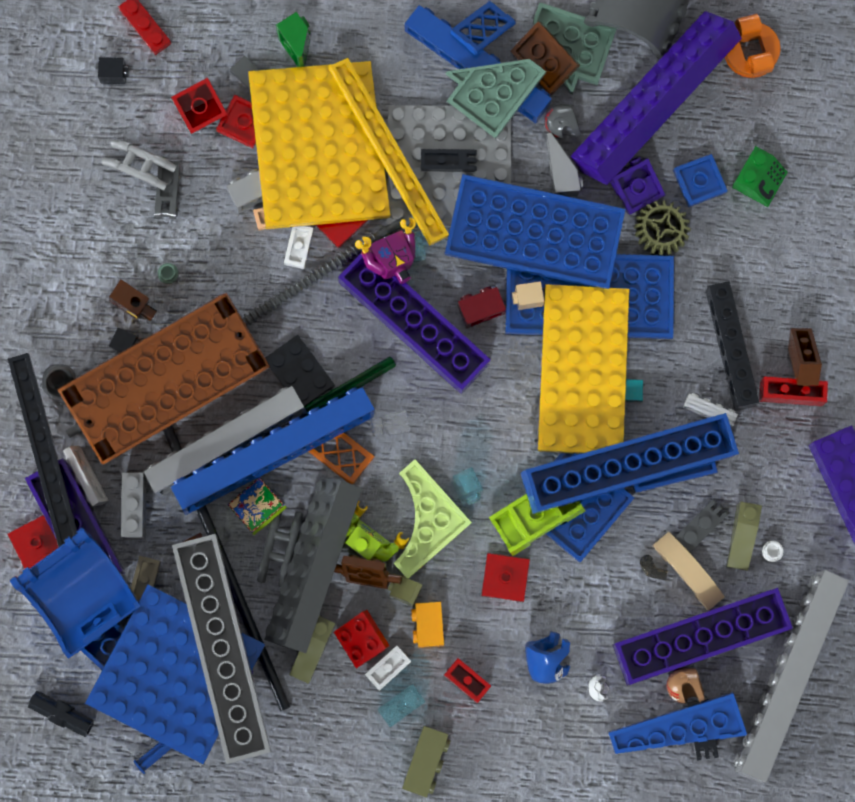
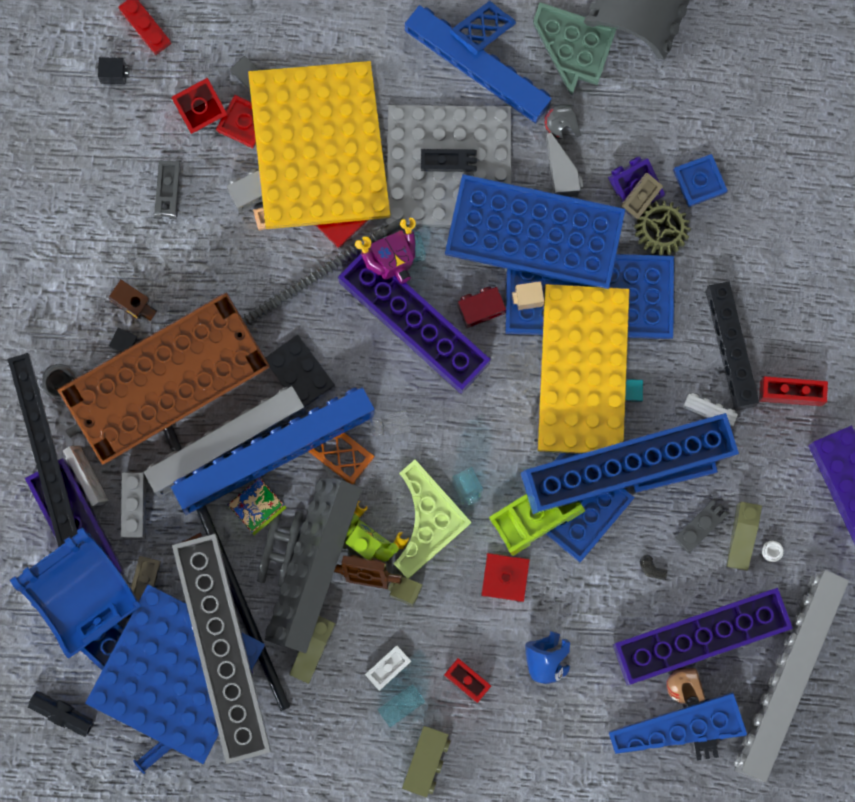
(33, 541): red plate -> none
(143, 172): light grey piece -> none
(168, 273): sand green plate -> none
(294, 37): green slope -> none
(298, 246): white plate -> none
(358, 381): dark green axle -> none
(361, 639): red plate -> none
(388, 151): yellow plate -> none
(429, 624): light orange brick -> none
(494, 92): sand green wing -> none
(547, 53): reddish brown plate -> none
(598, 688): white plate -> none
(641, 196): none -> dark tan plate
(656, 97): dark purple brick -> none
(689, 570): tan slope -> none
(757, 65): orange piece -> none
(760, 177): green slope -> none
(804, 356): reddish brown brick -> none

